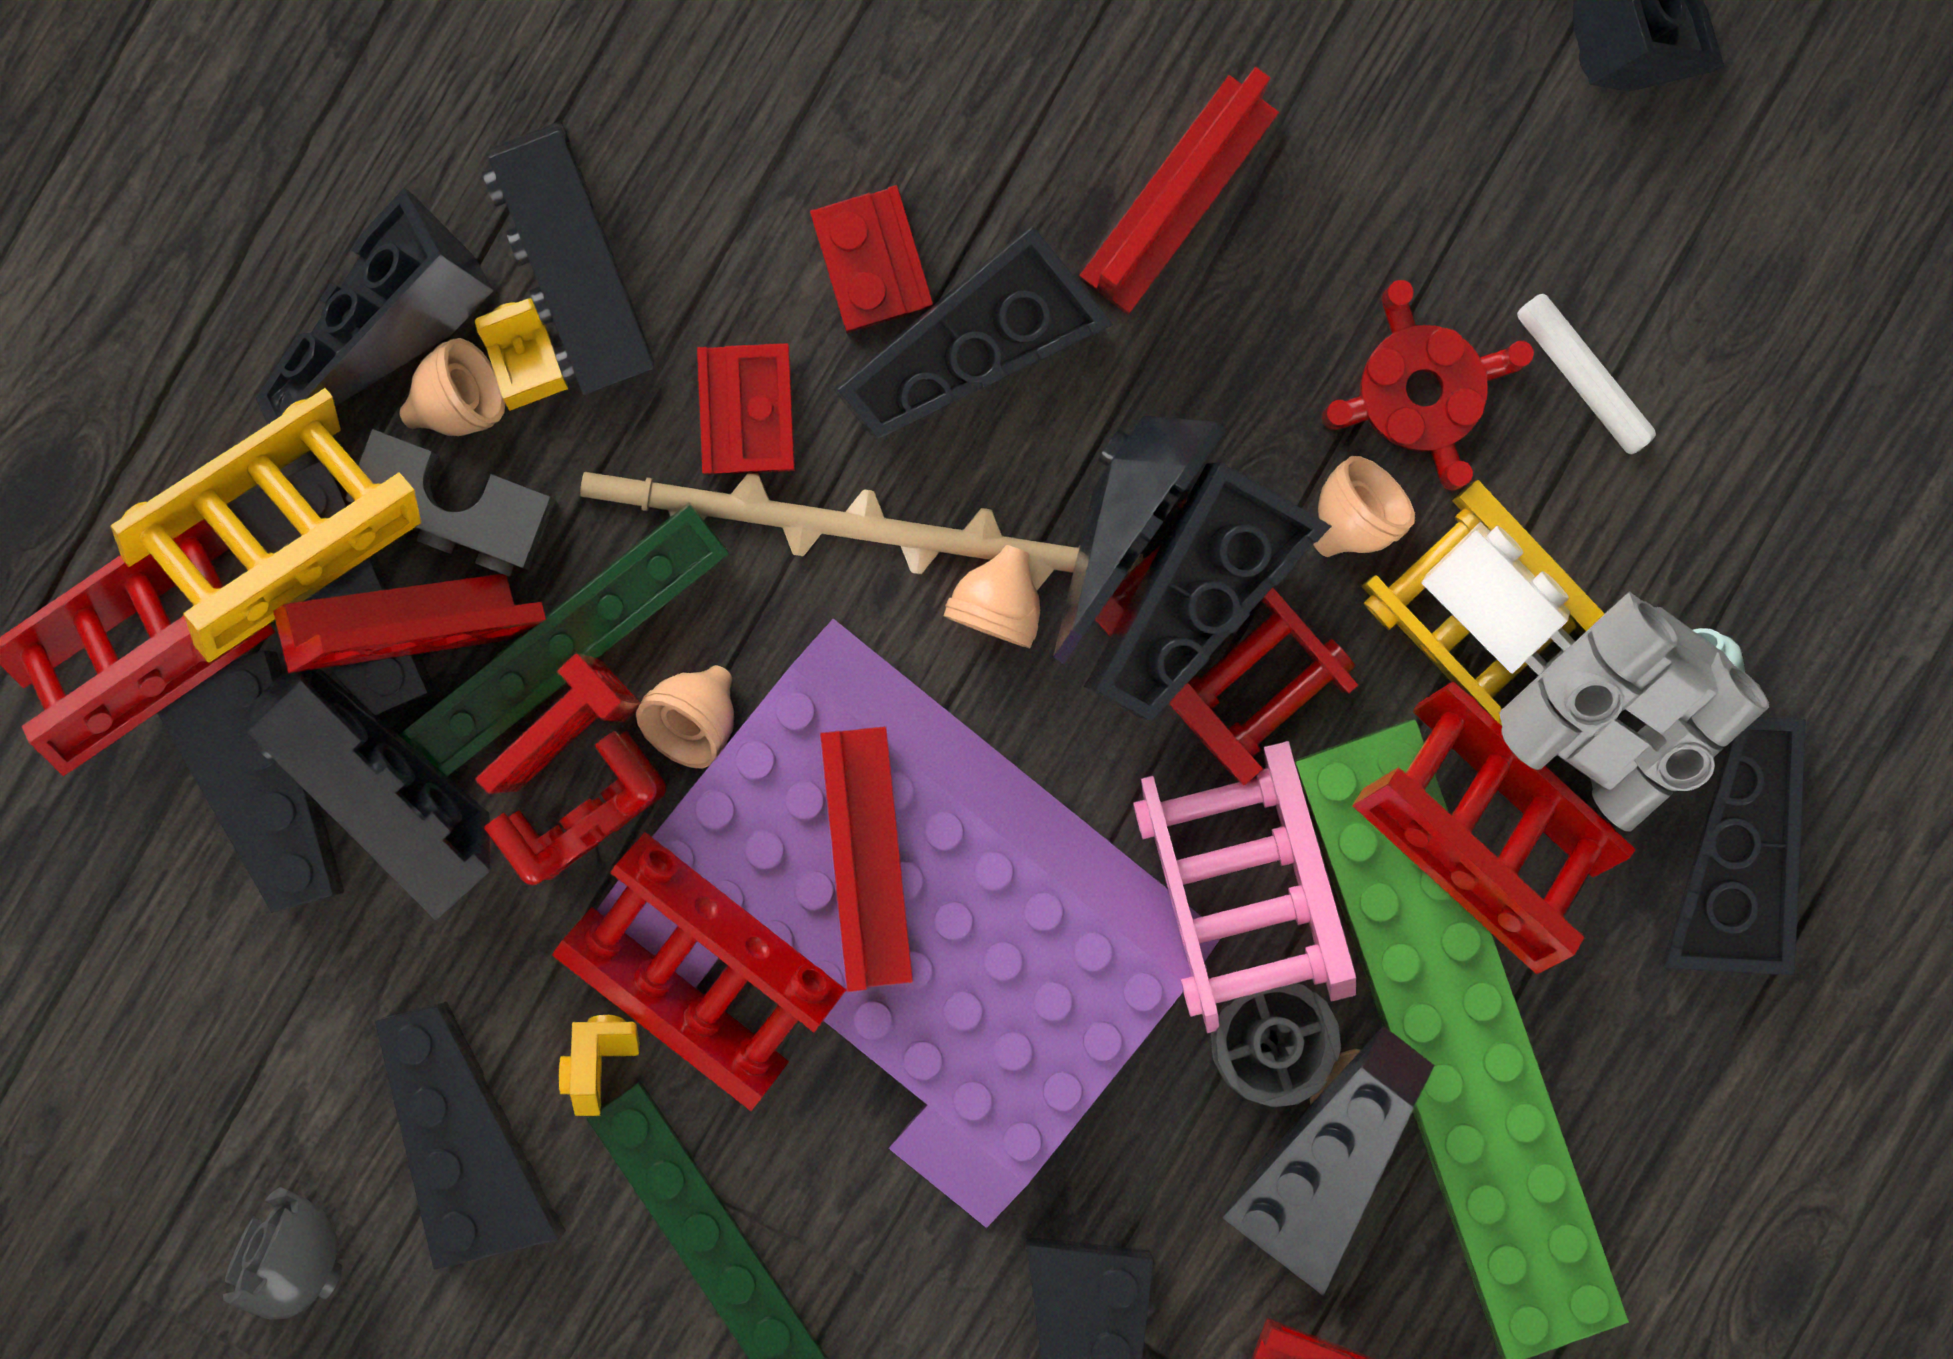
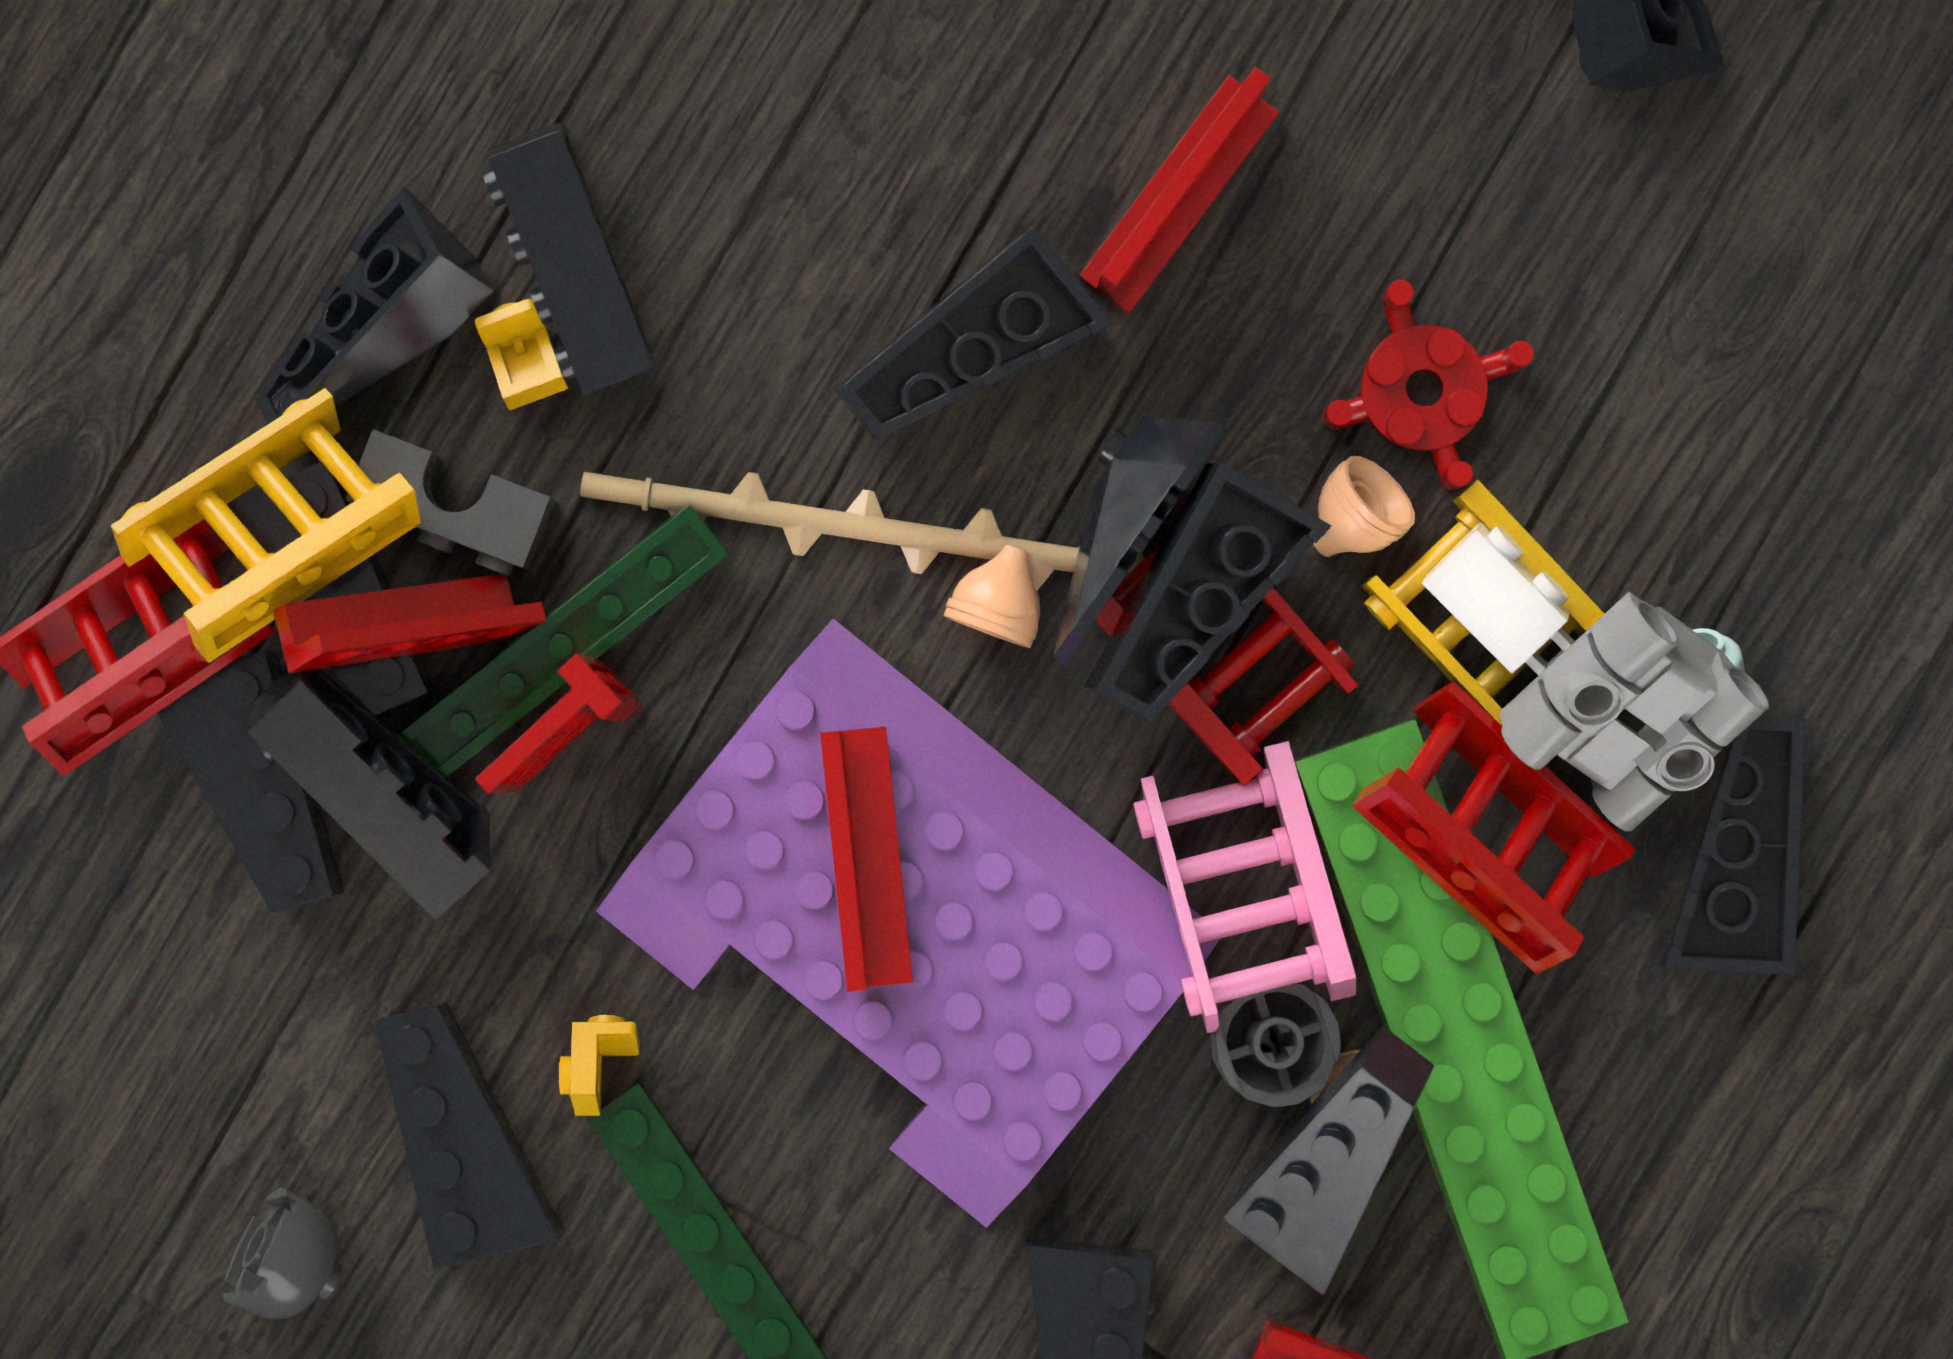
(454, 391): light nougat helmet -> none
(589, 823): red plate -> none
(673, 1008): red fence -> none
(689, 716): light nougat helmet -> none
(746, 409): red plate -> none
(871, 259): red plate -> none
(1586, 374): white axle -> none

